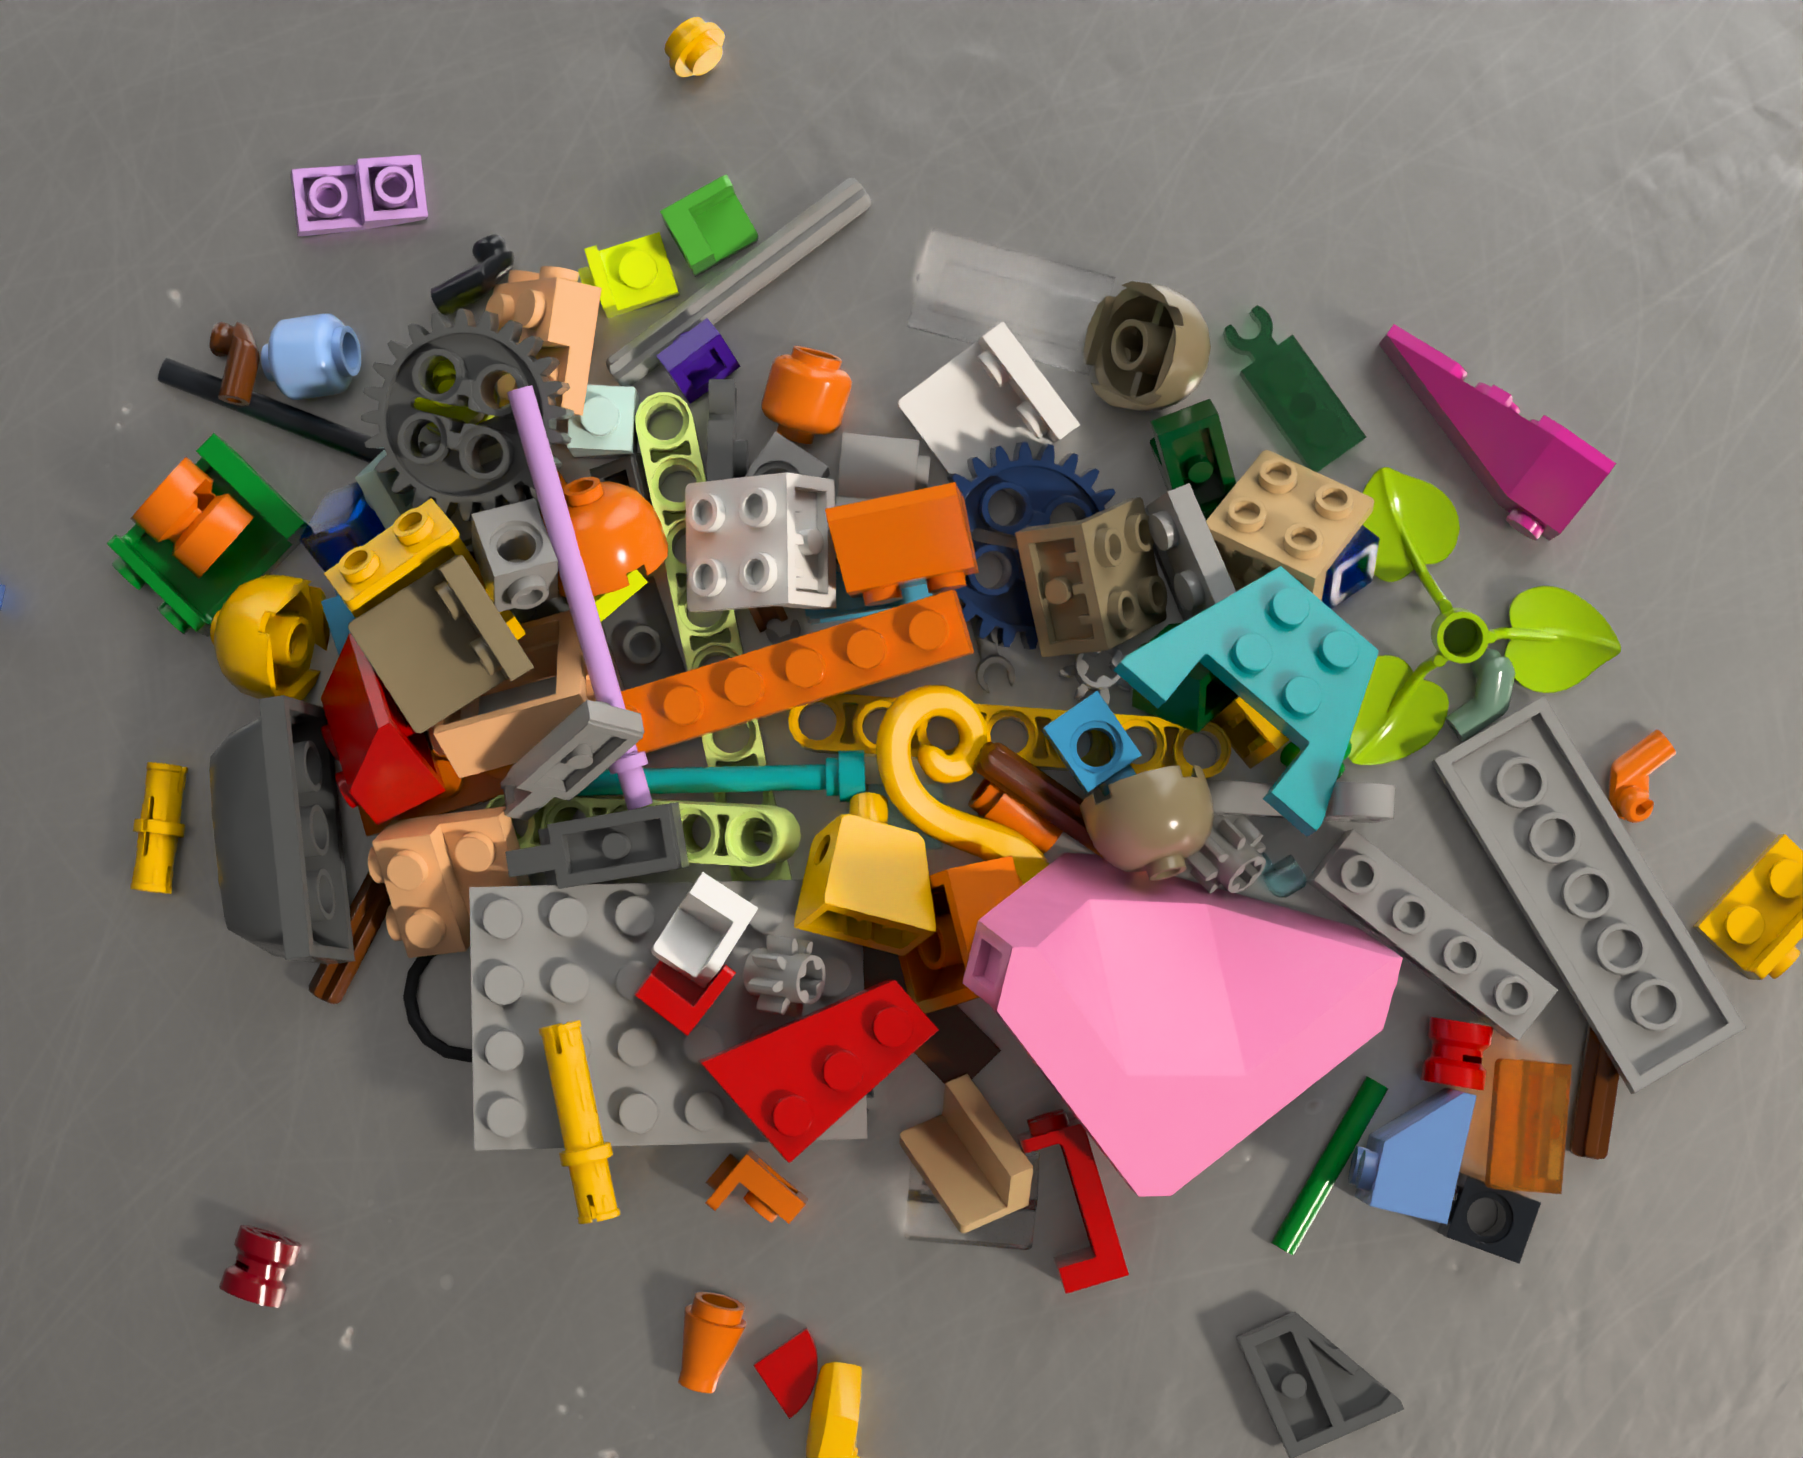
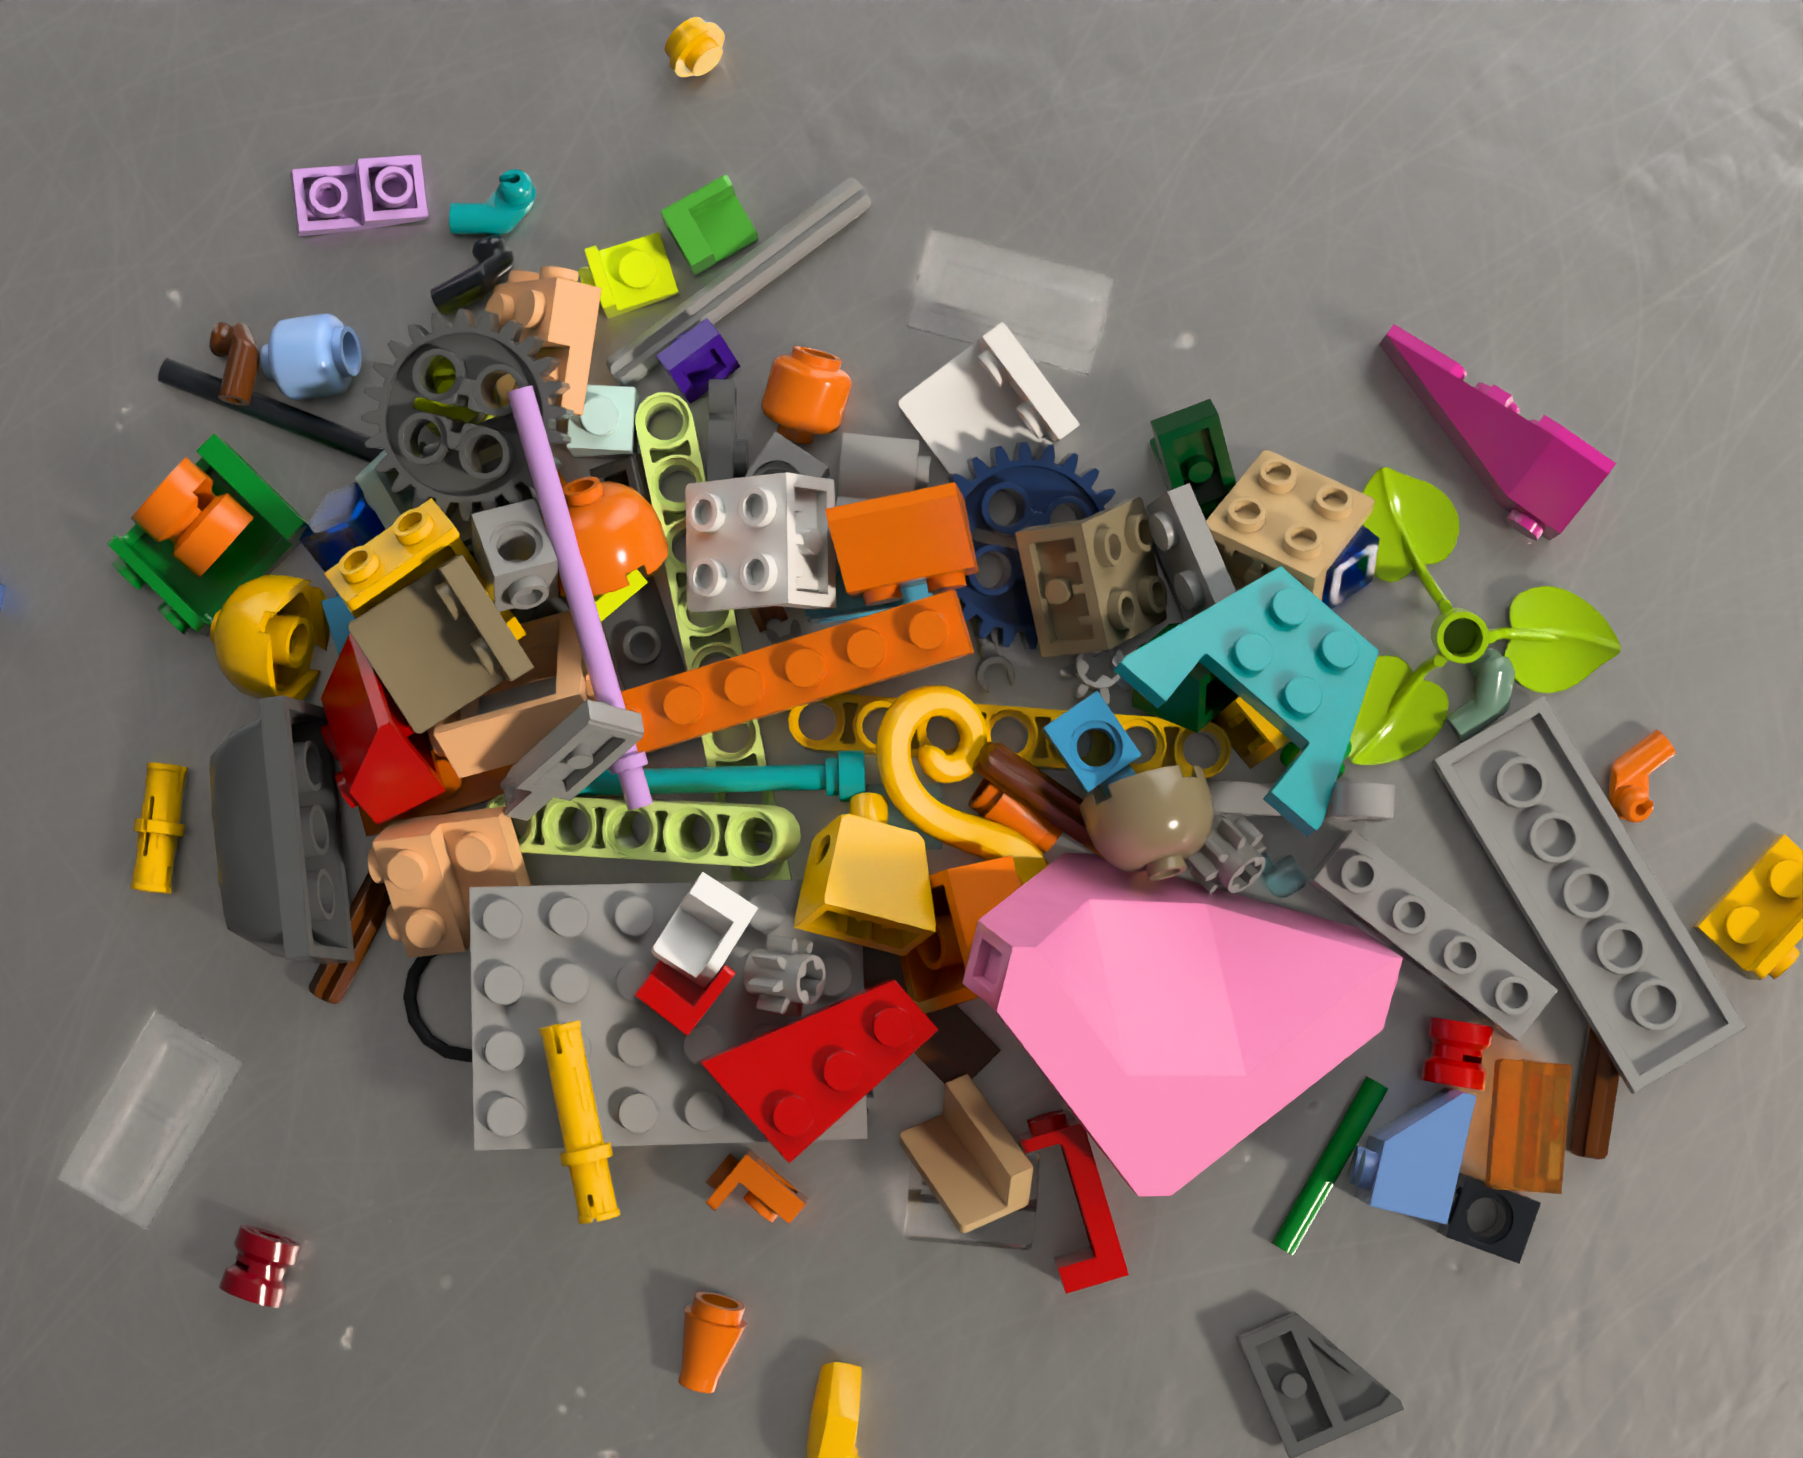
(151, 1120): none -> clear piece
(500, 212): none -> teal arm
(605, 847): dark grey hinge -> none
(791, 1371): red tile -> none
(1147, 347): dark tan cylinder -> none
(1295, 395): clear green plate -> none

